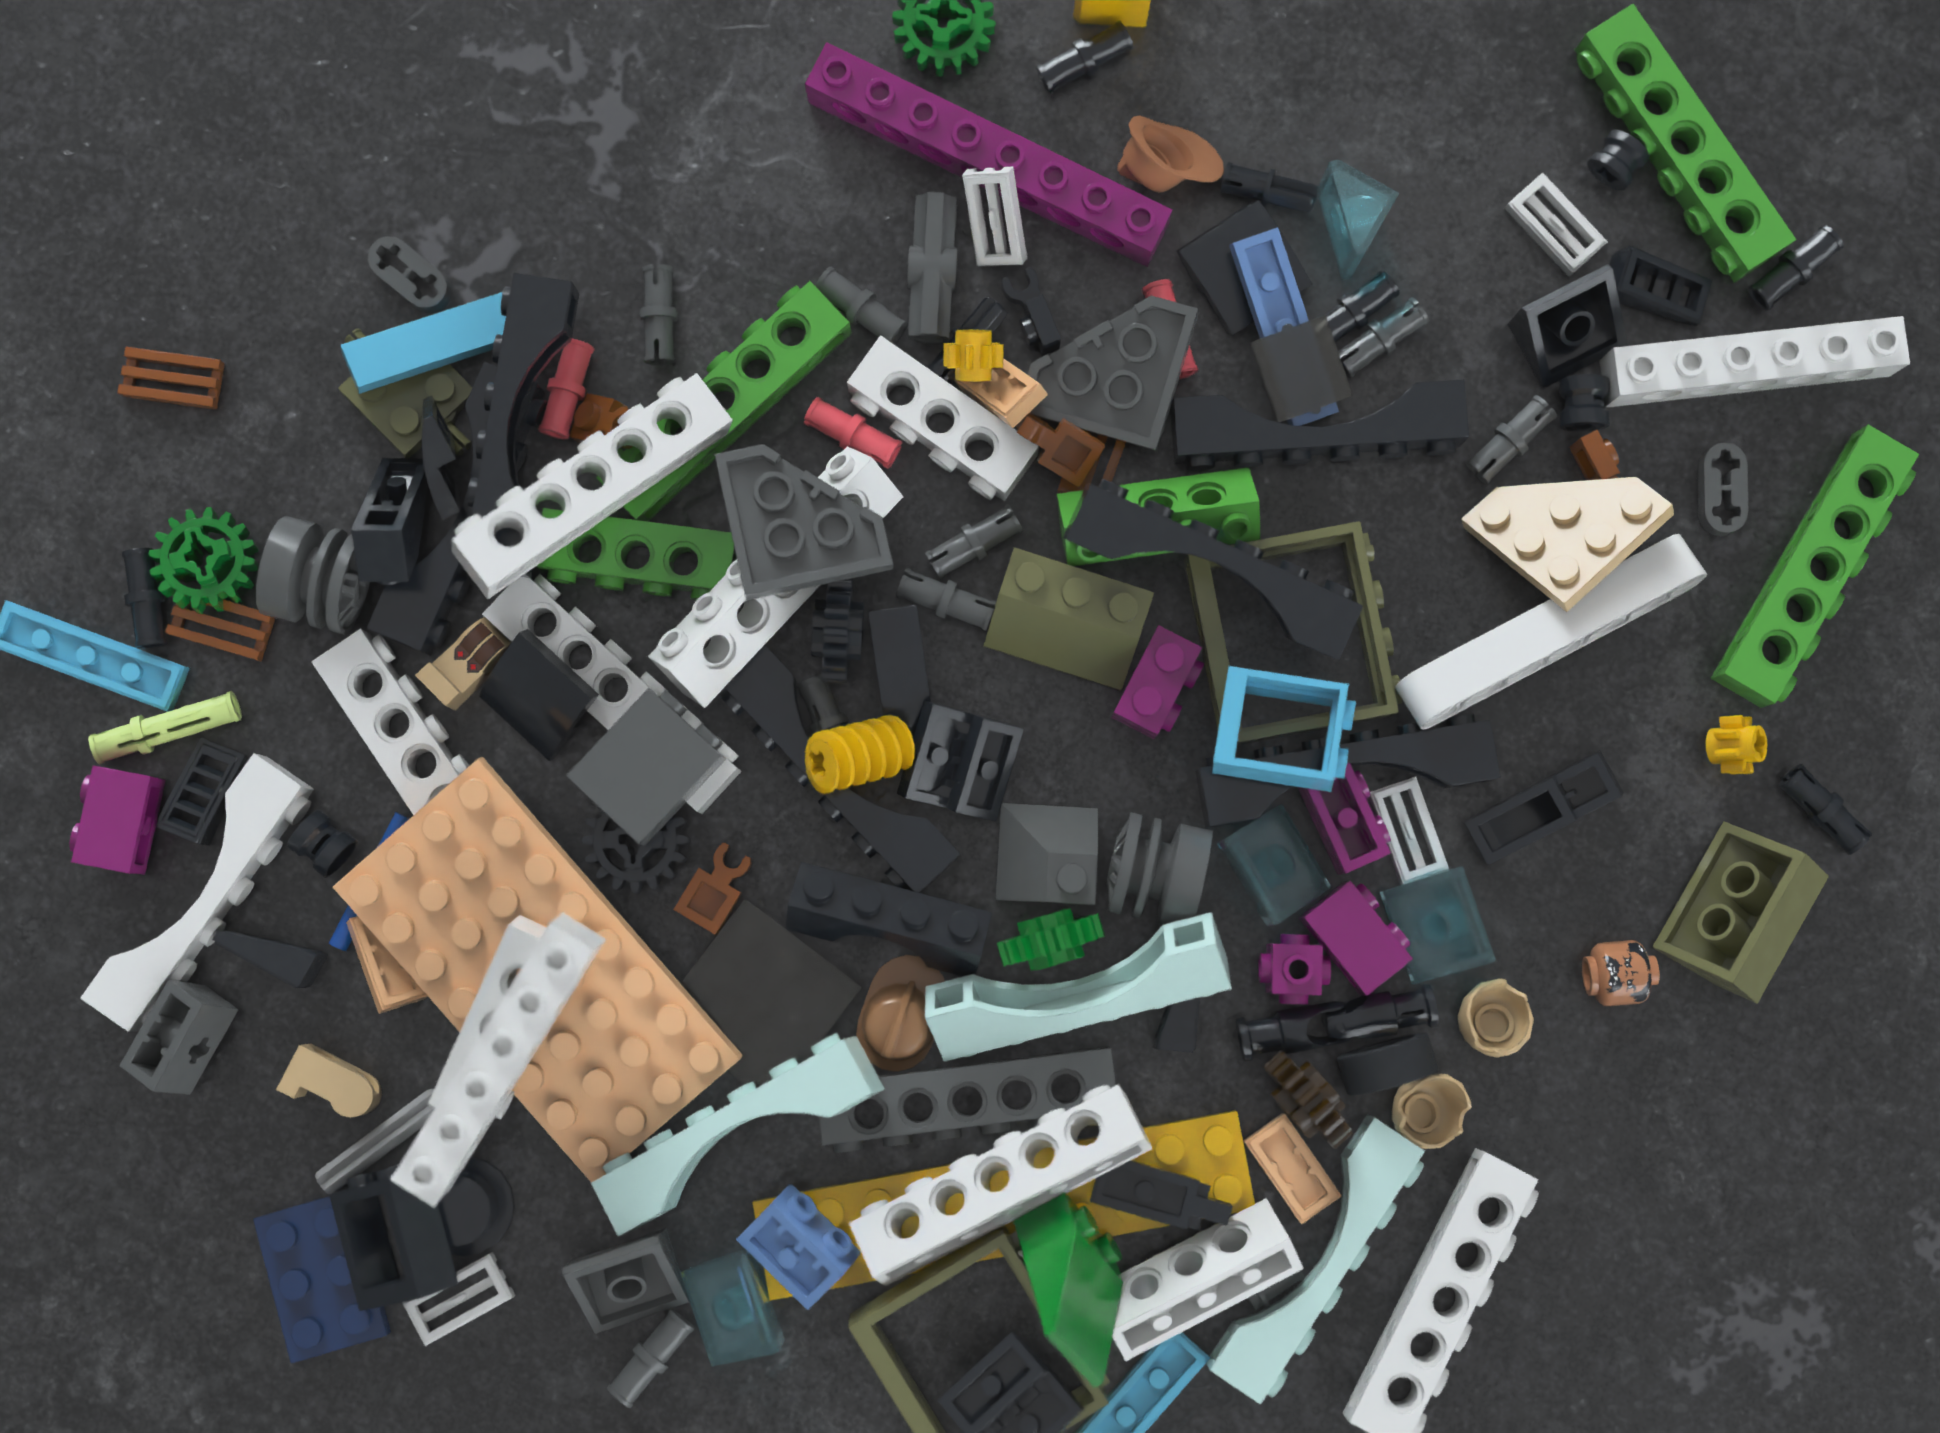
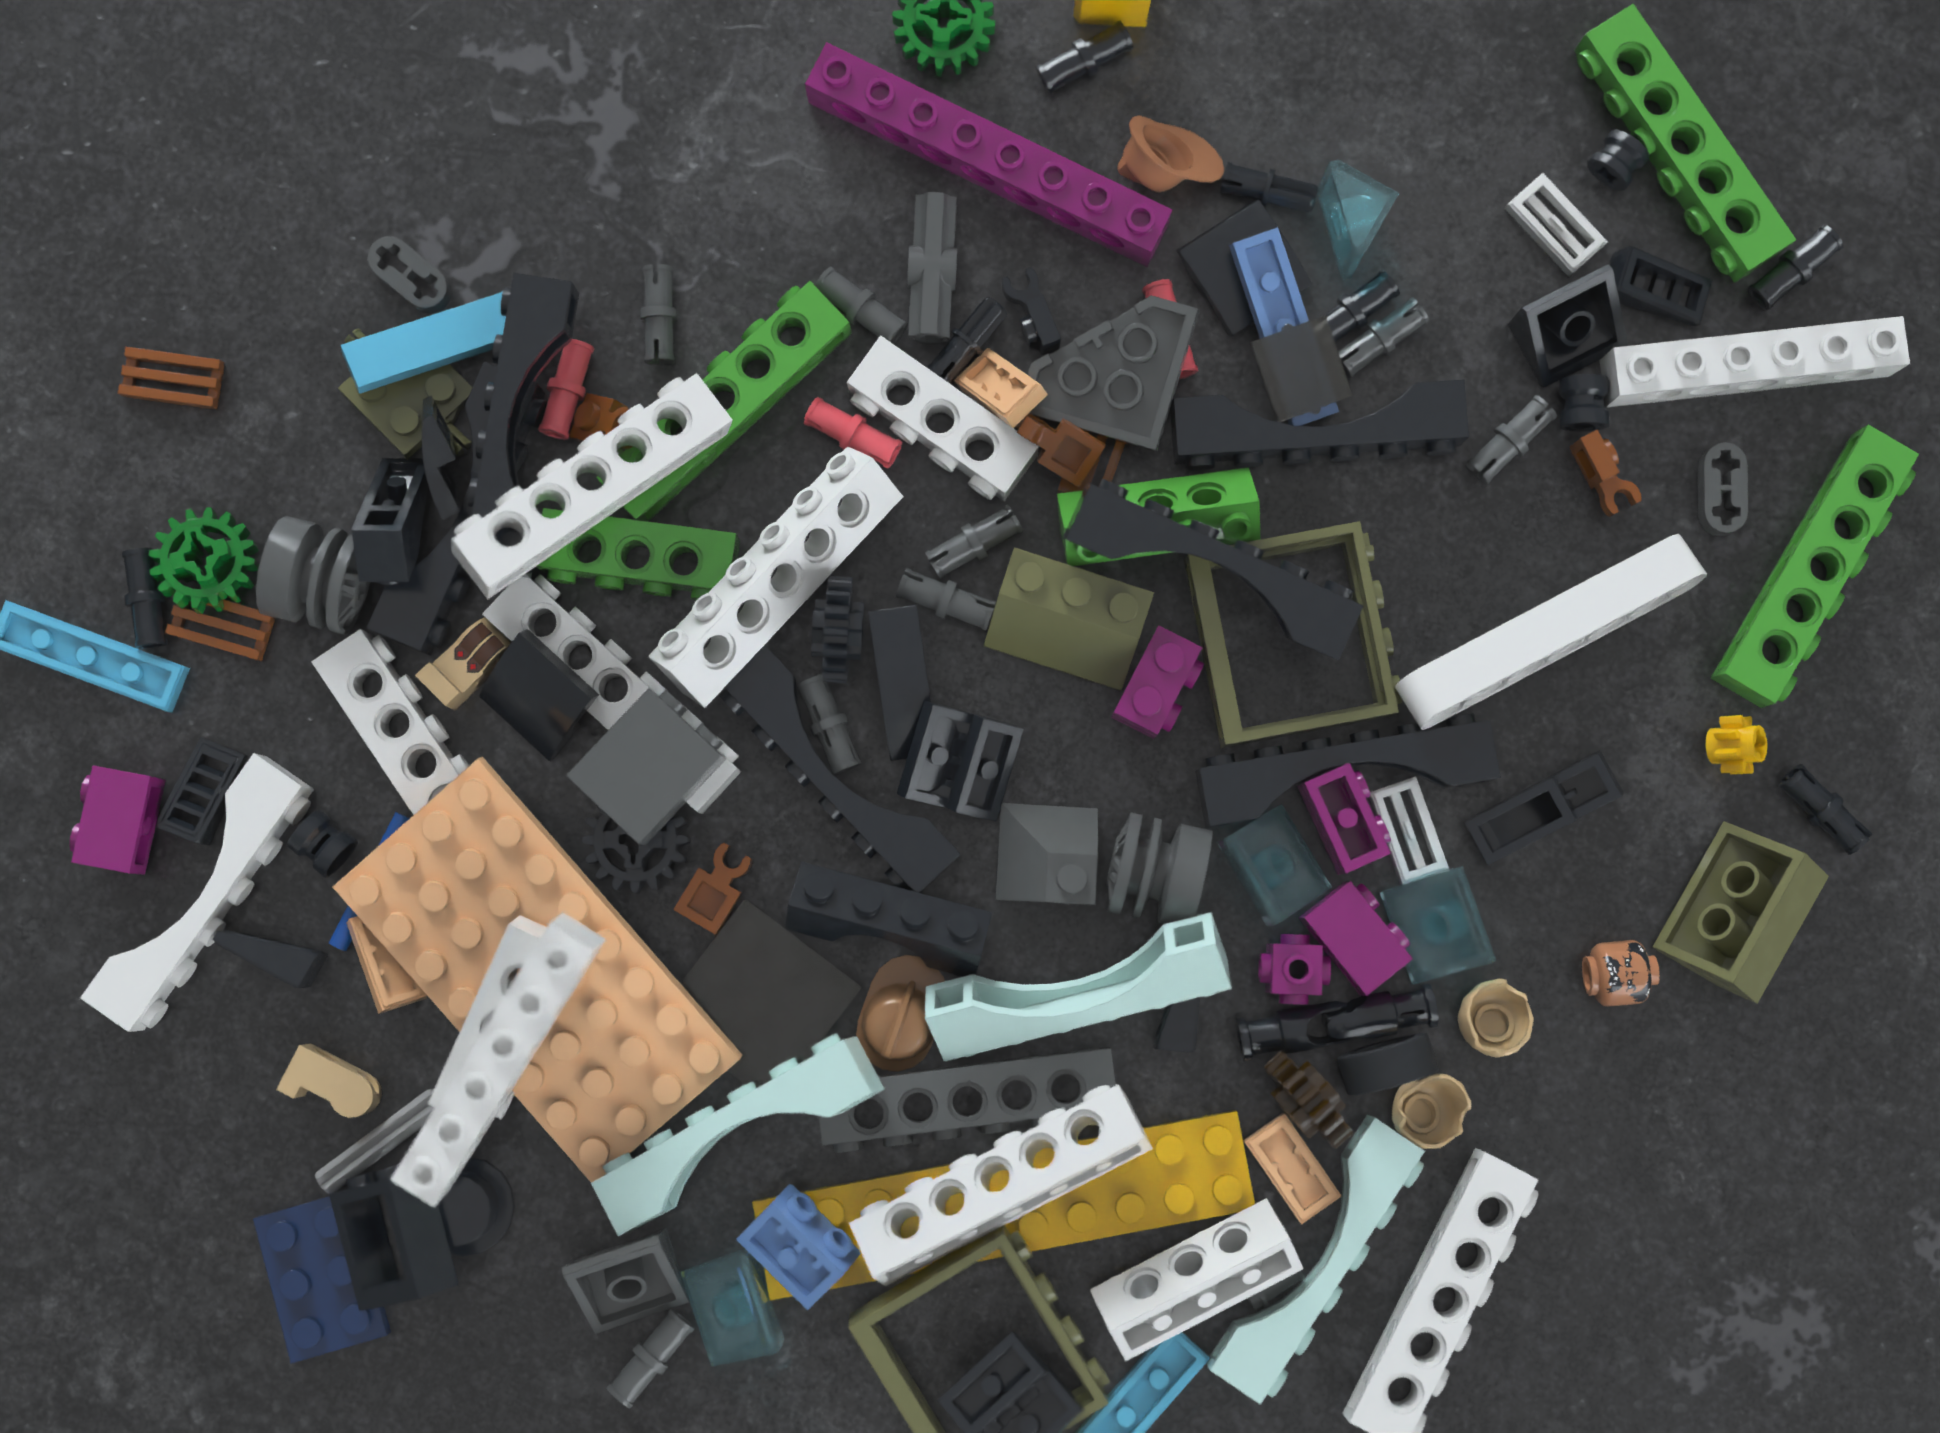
(147, 733): yellowish green pin -> none
(178, 1037): dark grey brick -> none
(496, 1278): white tile -> none
(794, 526): dark grey plate -> none
(858, 753): yellow piece -> none
(973, 355): yellow gear -> none
(1012, 215): white tile -> none
(1050, 939): green gear -> none
(1073, 1281): green slope -> none
(1159, 1196): black hinge -> none
(1292, 688): medium azure window -> none
(1567, 532): plate -> none

